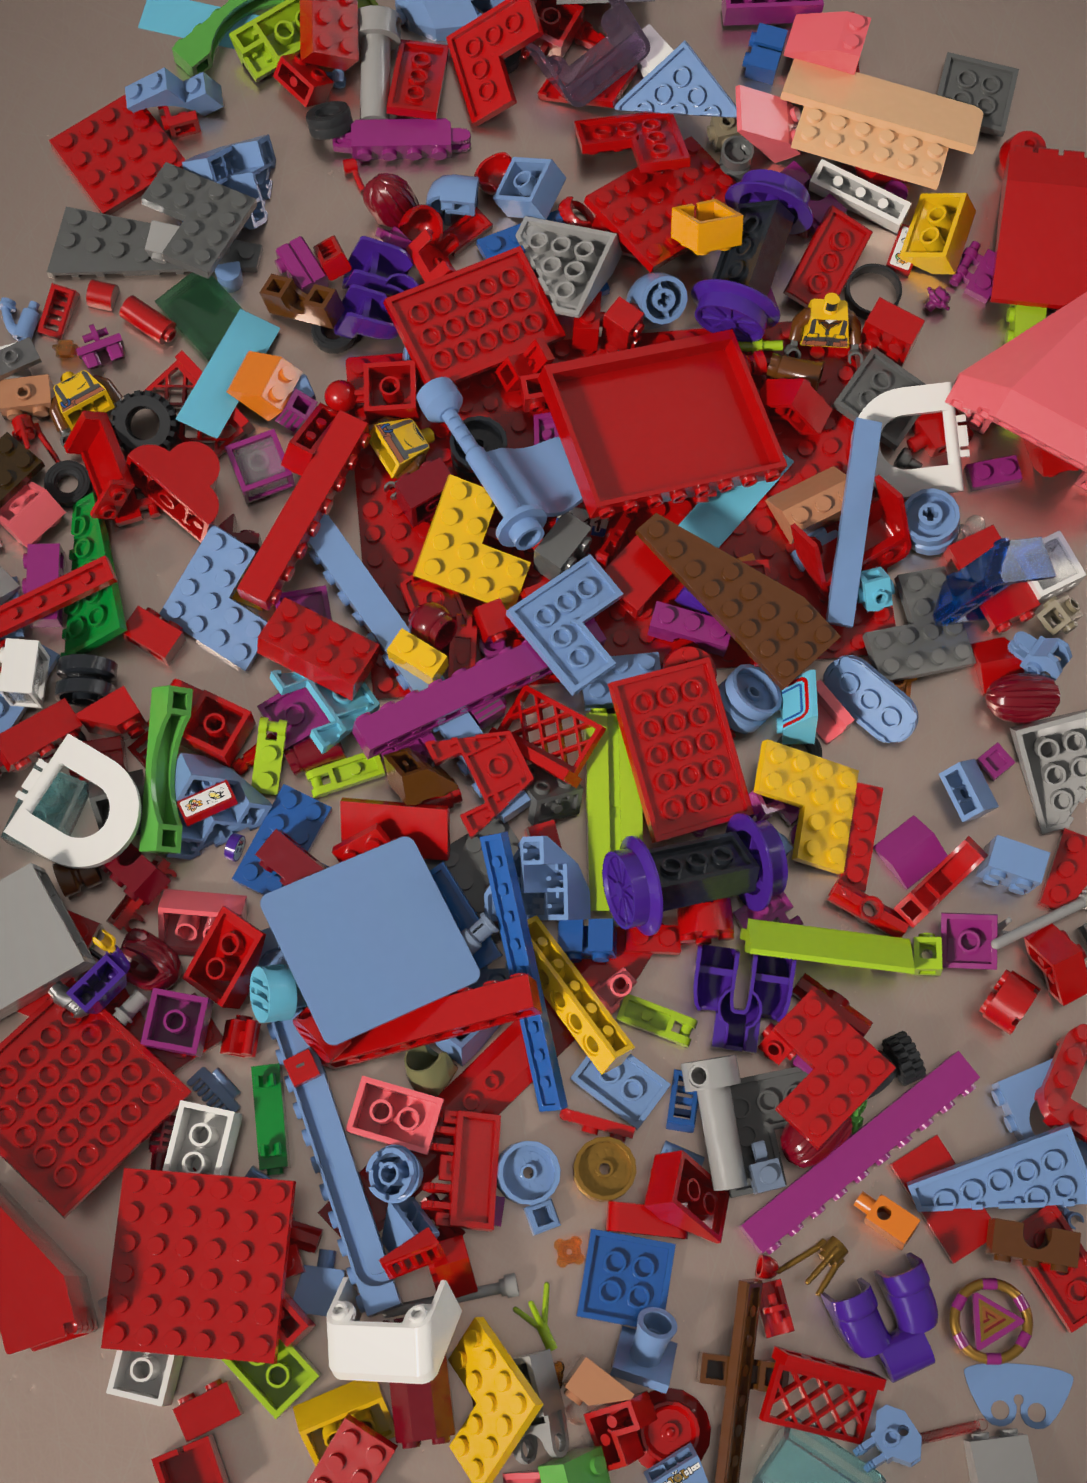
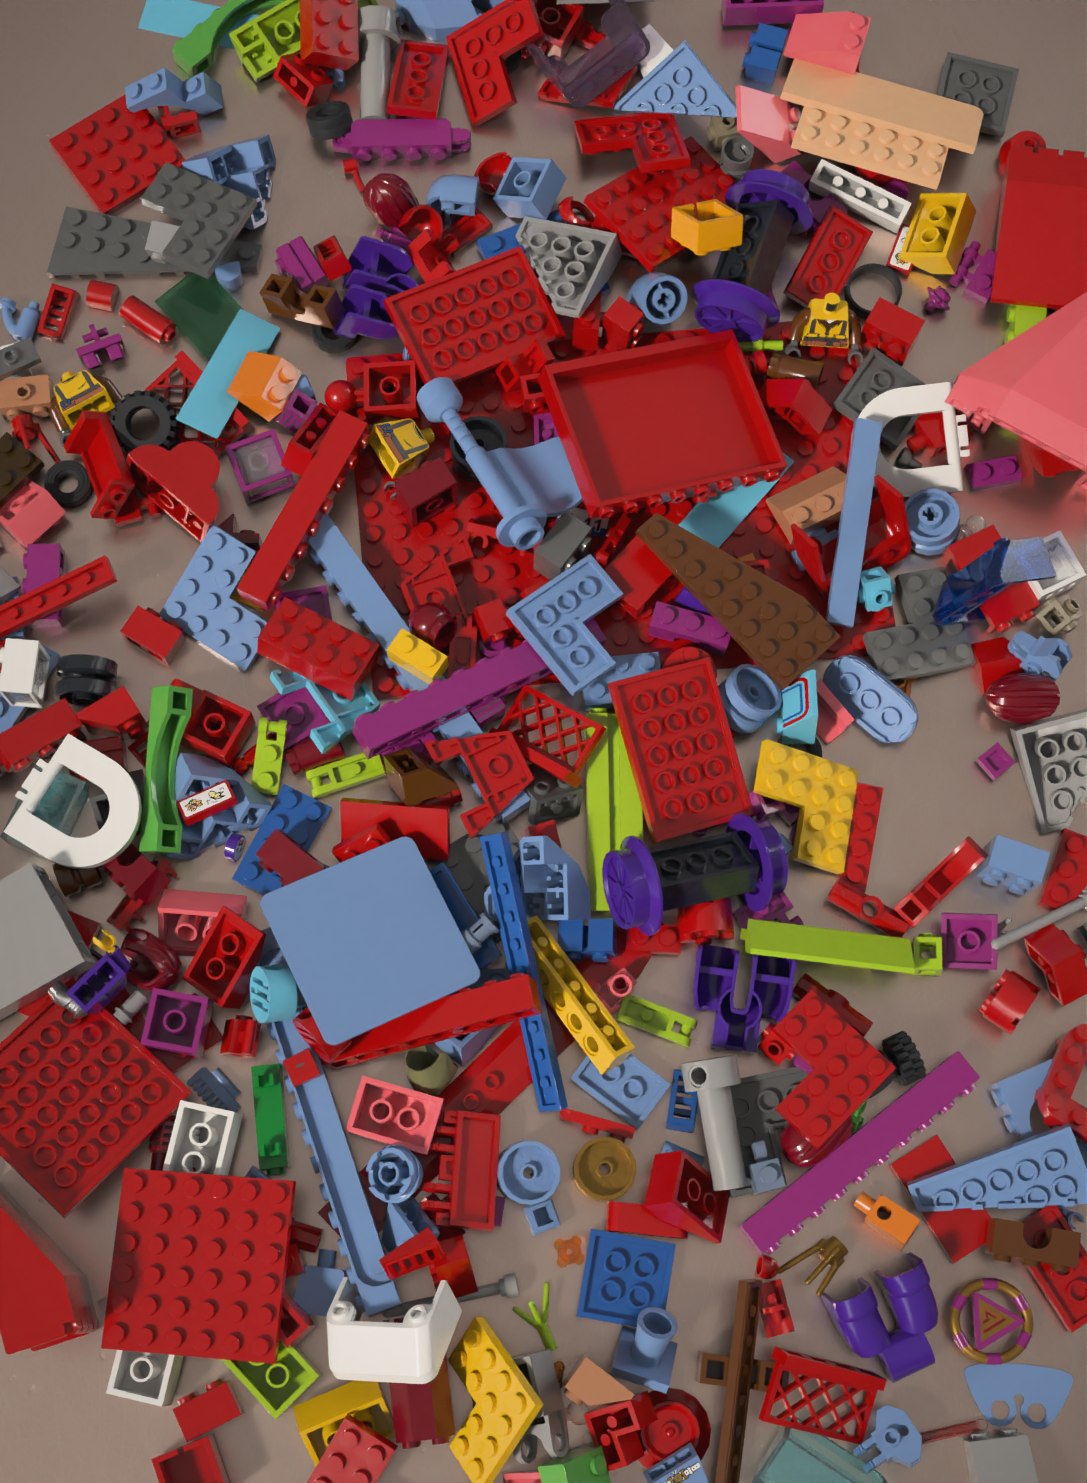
(65, 349): clear orange plate -> none
(101, 614): green wing -> none
(455, 551): yellow plate -> none
(910, 851): magenta slope -> none
(968, 790): medium blue brick -> none

